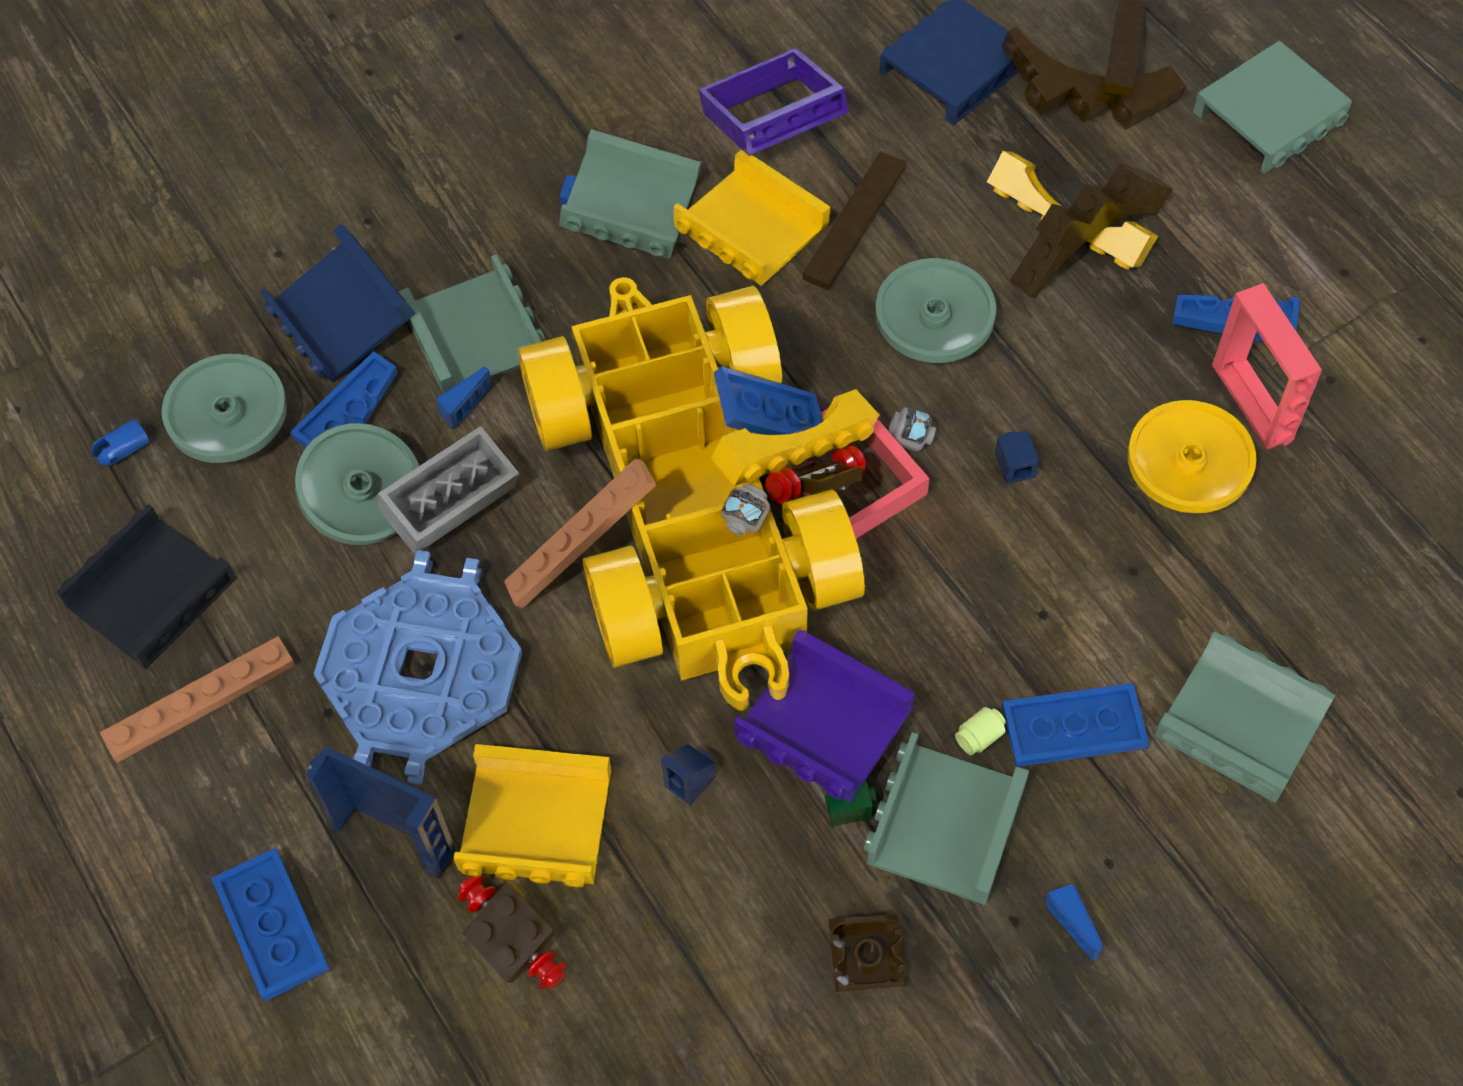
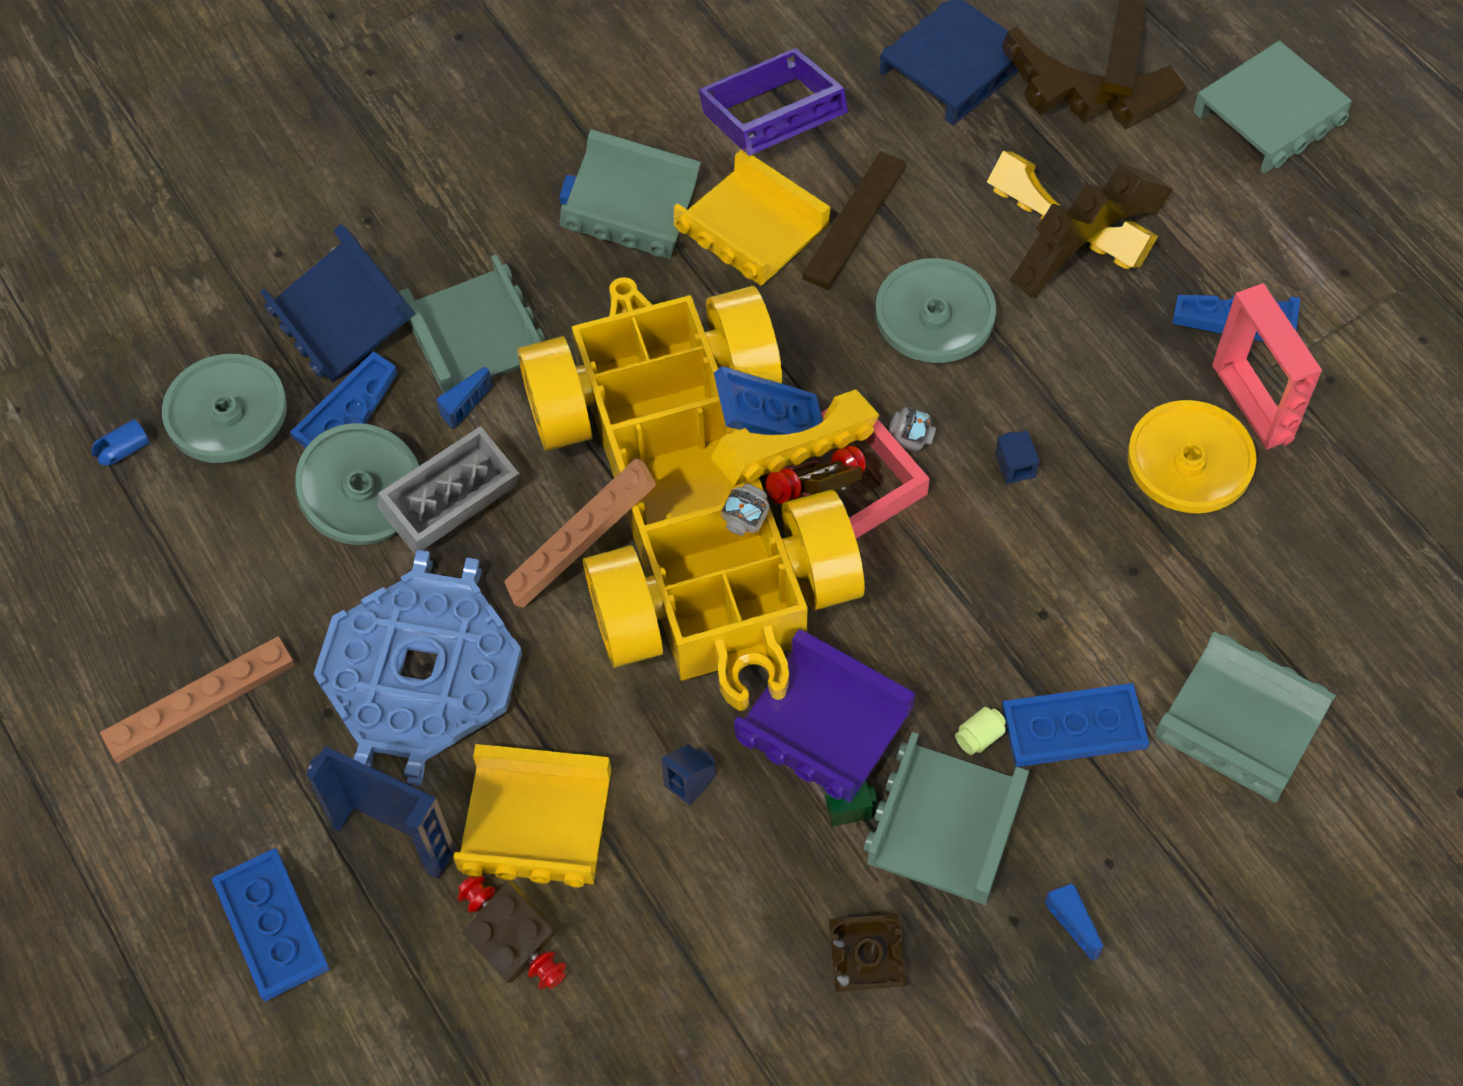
(145, 587): black panel -> none

